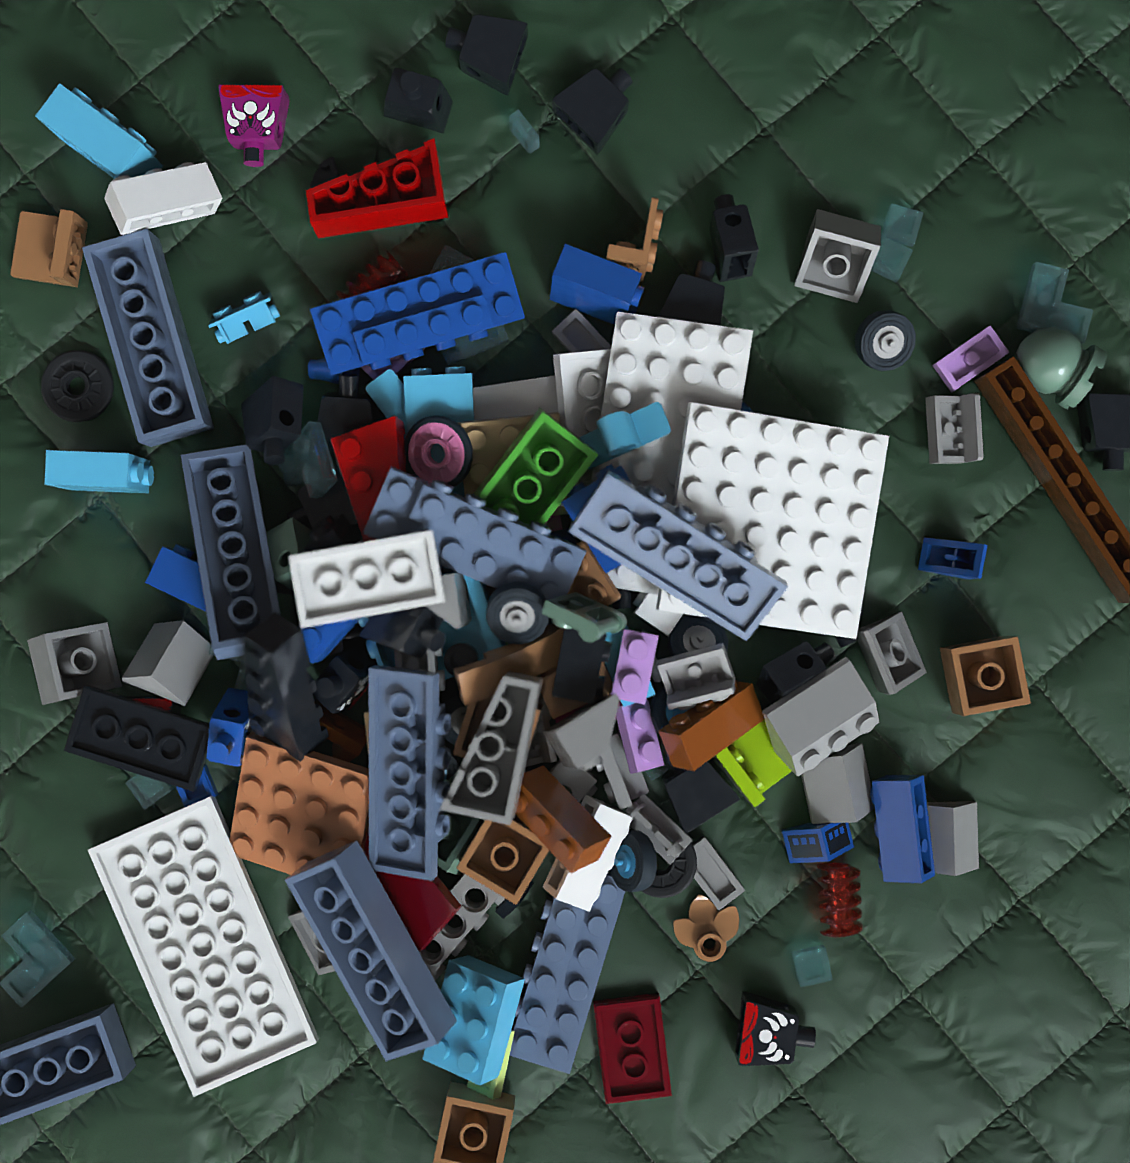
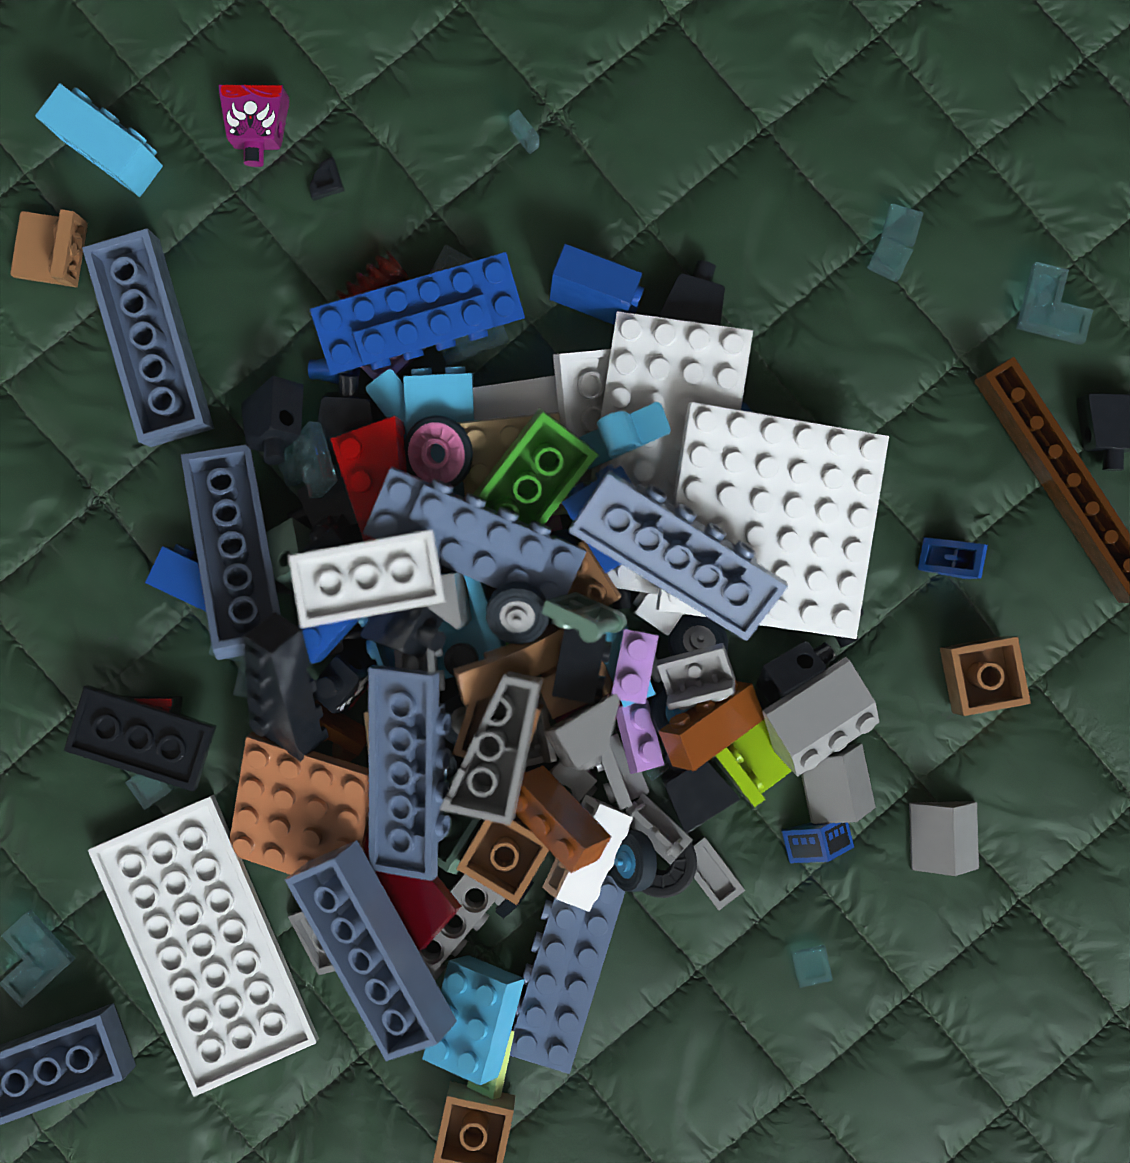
(72, 660): light grey slope -> none
(97, 391): black wheel -> none
(98, 471): medium azure brick -> none
(162, 197): white brick -> none
(170, 661): light grey slope -> none
(205, 789): blue tile -> none
(227, 732): blue torso -> none
(231, 321): medium azure hinge -> none
(381, 196): red wedge -> none
(414, 100): black torso -> none
(490, 50): black torso -> none
(579, 335): light grey tile -> none
(594, 106): black torso -> none
(632, 1048): dark red tile -> none
(636, 259): medium nougat bracket -> none
(707, 923): medium nougat plate -> none
(733, 239): black torso -> none
(769, 1032): torso -> none
(838, 256): light grey slope -> none
(841, 899): clear red piece -> none
(885, 340): black wheel -> none
(890, 653): light grey slope -> none
(903, 828): blue brick -> none
(954, 429): light grey bracket -> none
(970, 358): lavender plate -> none
(1059, 364): sand green tile -> none

